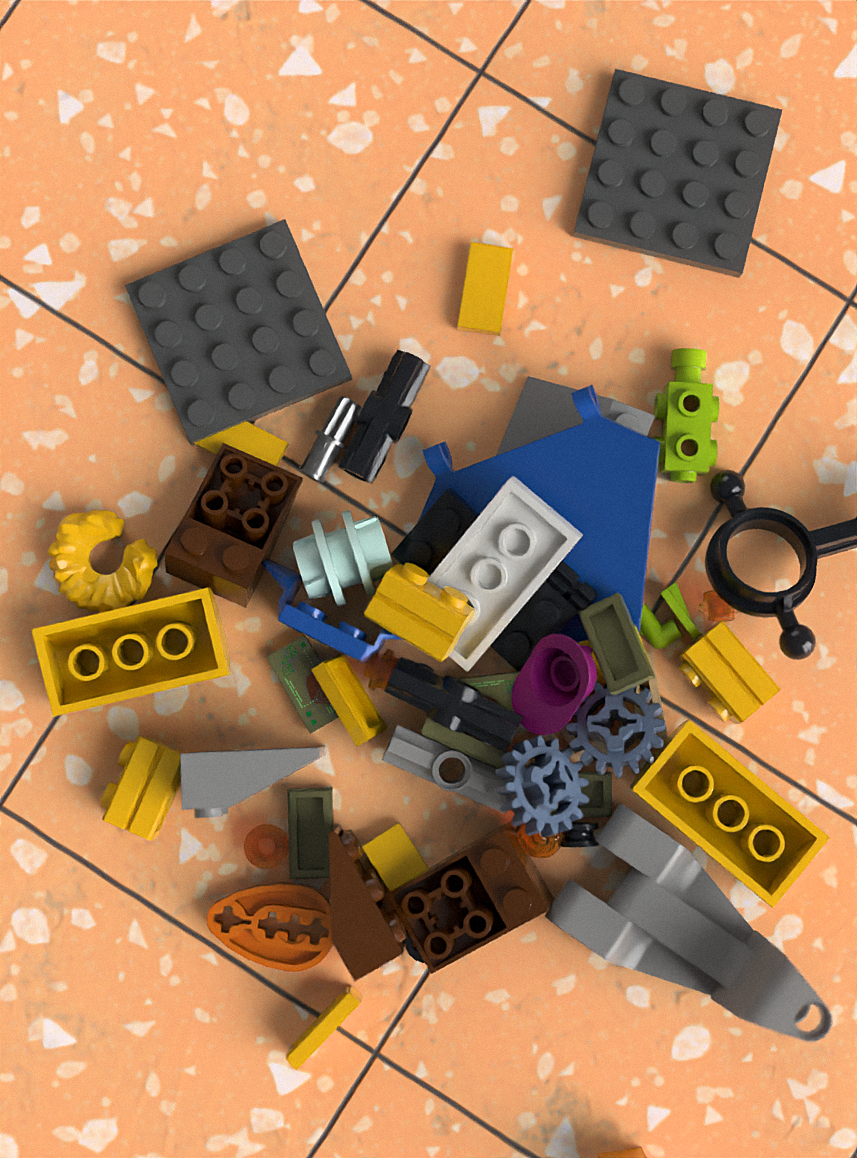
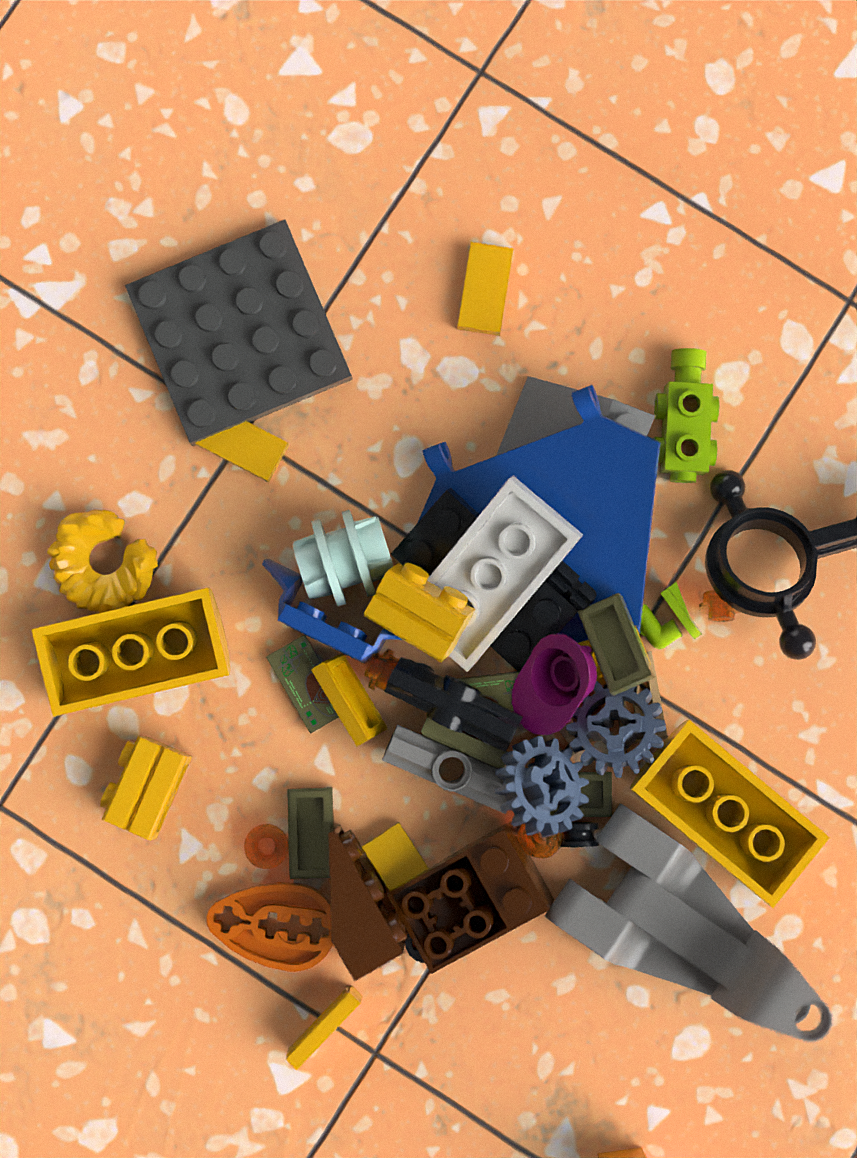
(225, 778): light grey slope -> none
(232, 525): reddish brown slope -> none
(331, 439): flat silver axle -> none
(384, 416): black piece -> none
(677, 173): dark grey plate -> none
(727, 674): yellow brick -> none

